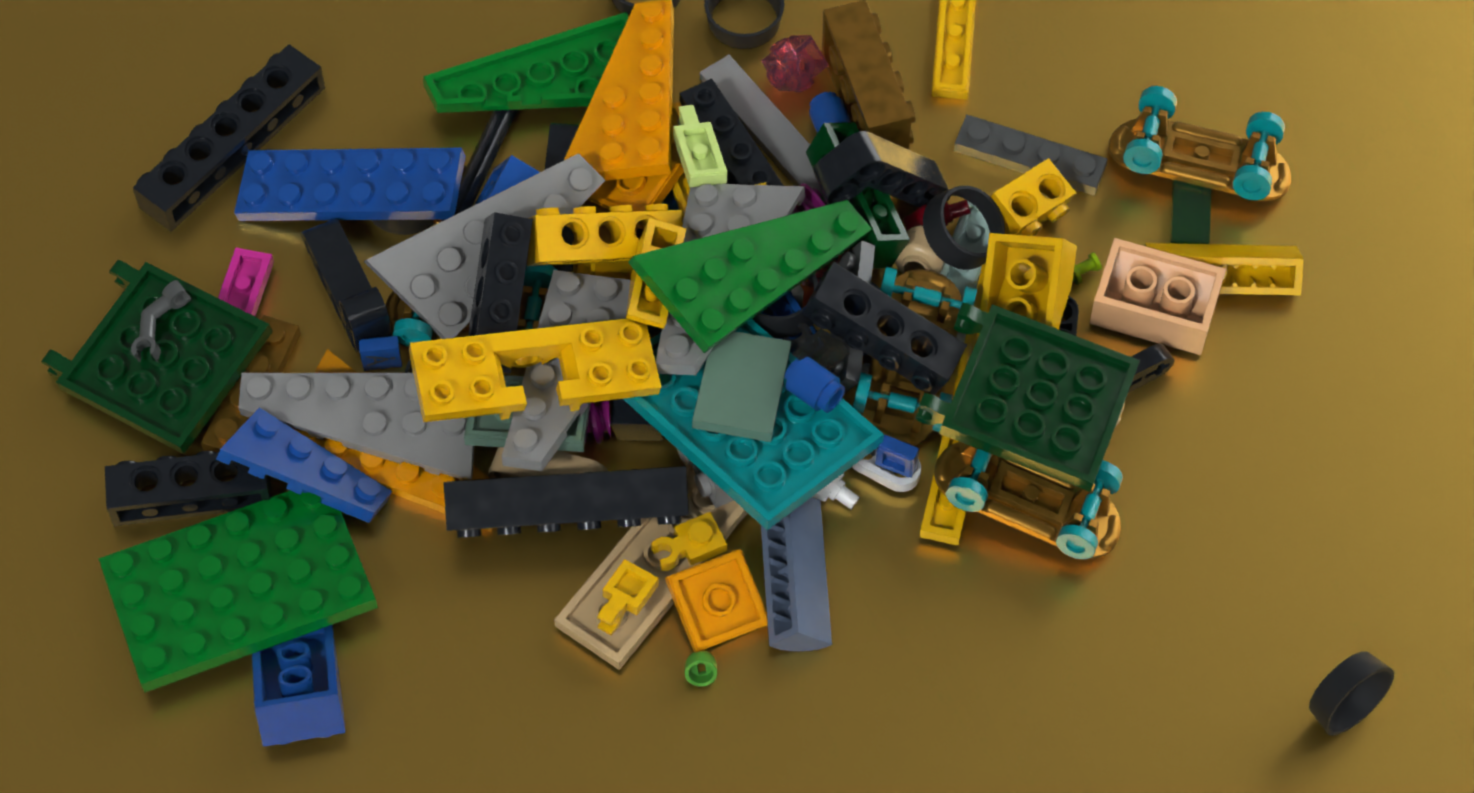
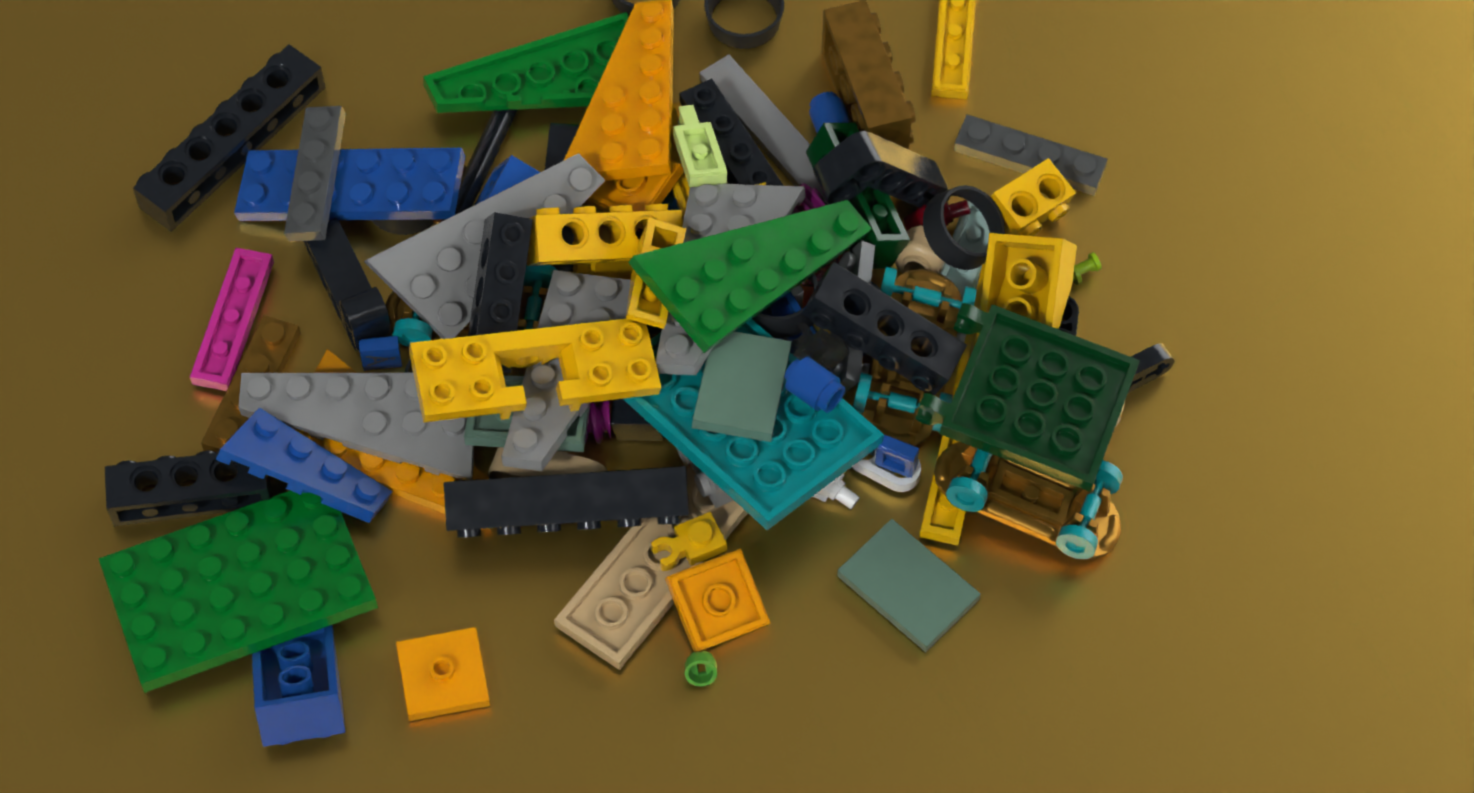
(173, 297): dark grey arm -> none
(199, 361): dark green plate -> none
(315, 173): none -> dark grey plate
(442, 674): none -> light orange plate
(626, 590): yellow plate -> none
(794, 63): clear pink brick -> none
(797, 581): sand blue brick -> none
(908, 585): none -> sand green tile
(1157, 296): light nougat slope -> none
(1190, 214): clear green tile -> none
(1202, 154): pearl gold piece -> none
(1248, 267): yellow brick -> none
(1350, 692): black tyre -> none

